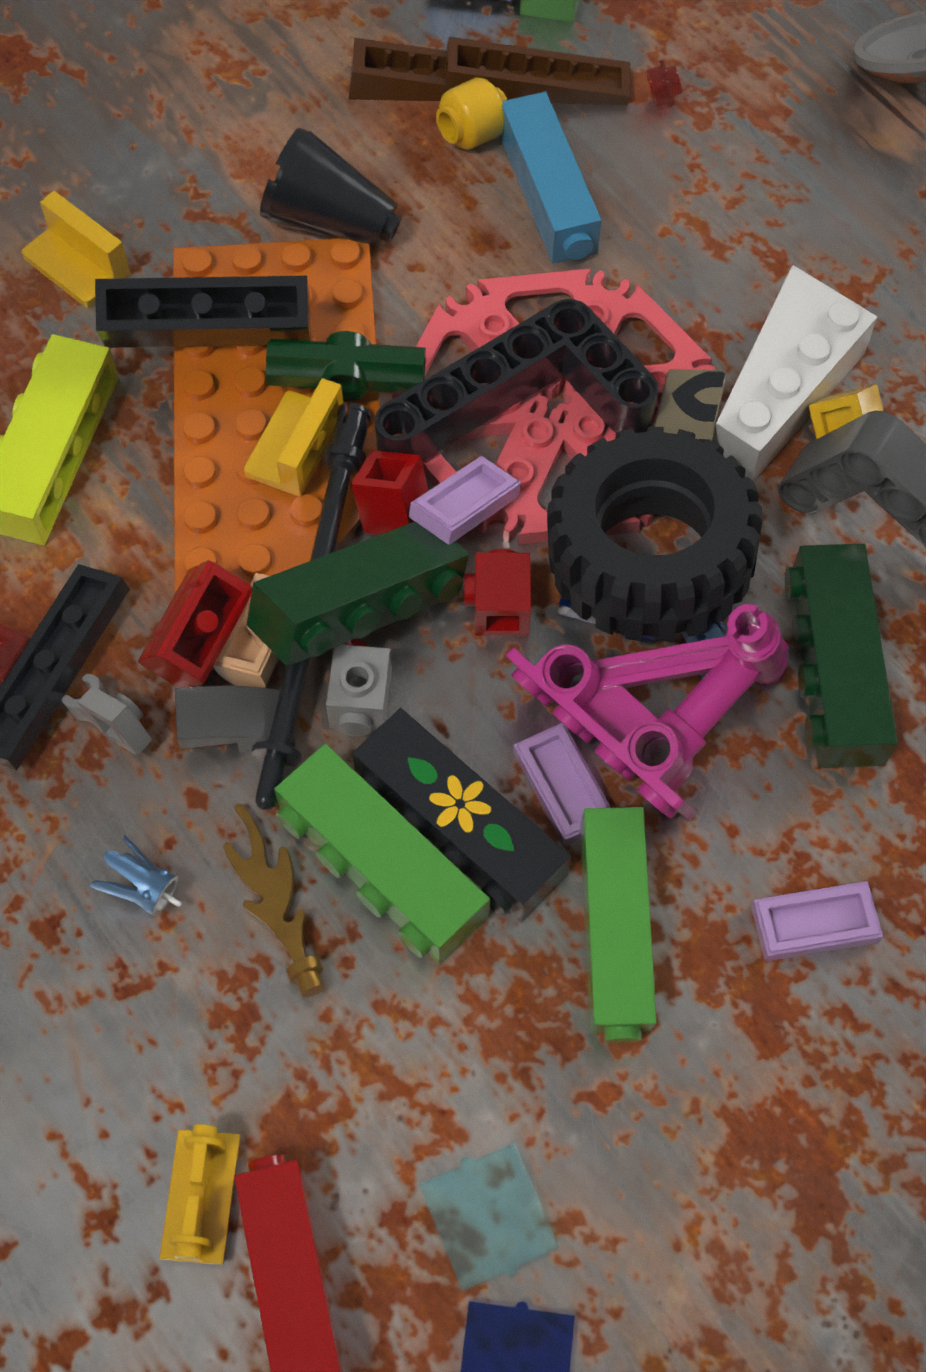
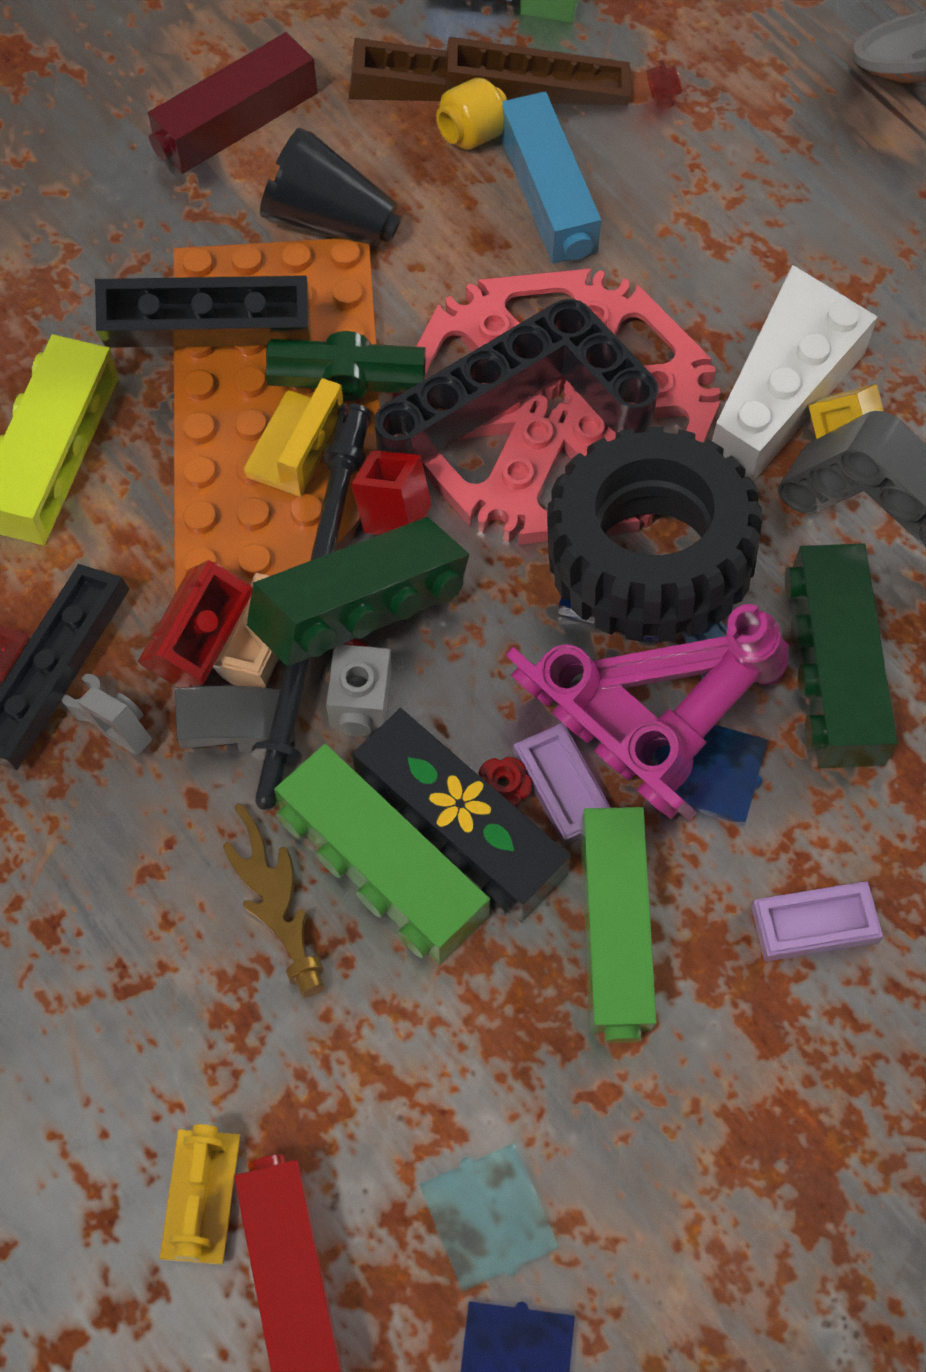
(75, 250): yellow panel -> none
(154, 884): flat silver piece -> none
(232, 103): none -> dark red brick
(464, 500): lavender tile -> none
(500, 593): red brick -> none
(511, 769): none -> red plate
(691, 402): dark tan slope -> none
(723, 774): none -> clear blue piece

